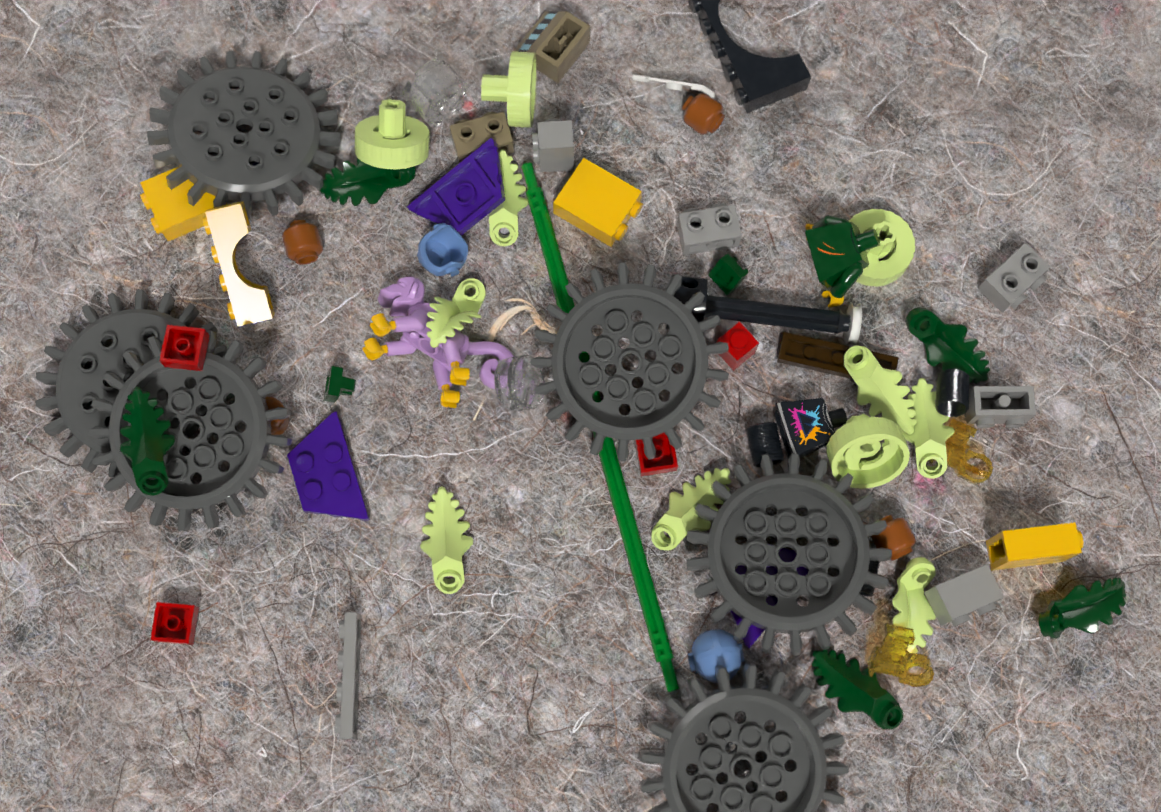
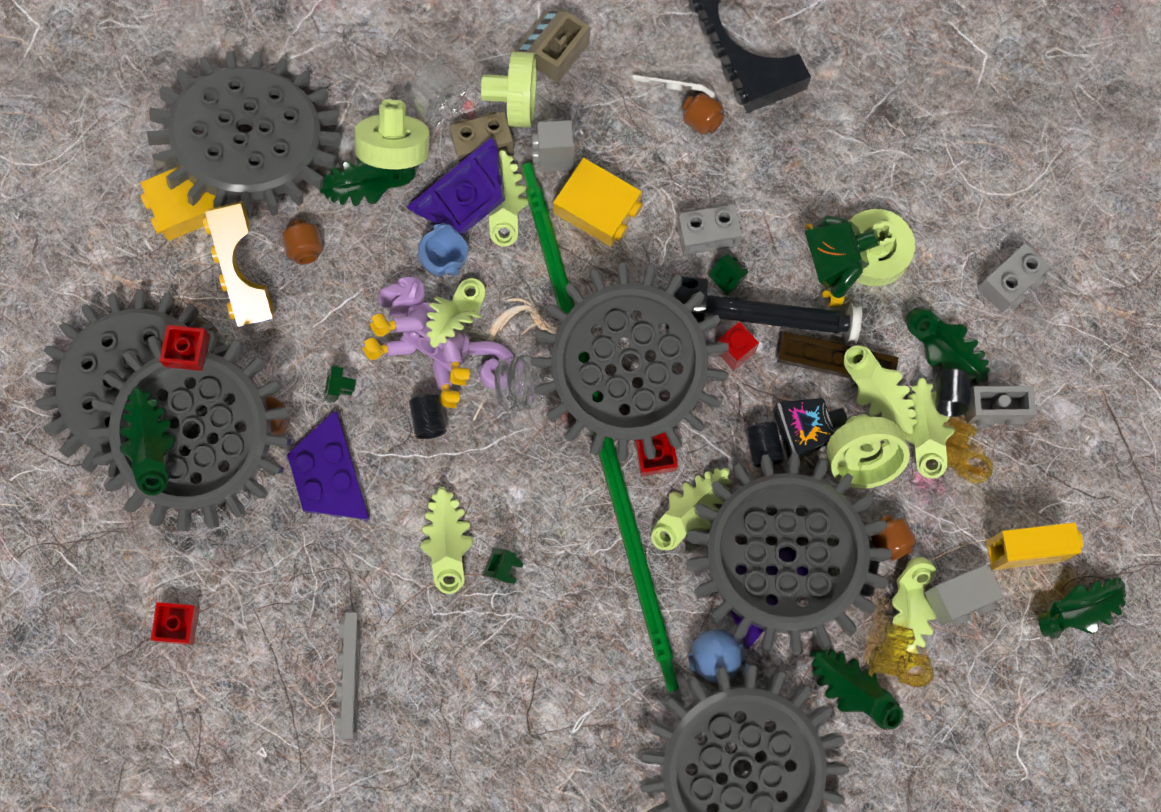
(427, 416): none -> black piece
(501, 564): none -> dark green tile

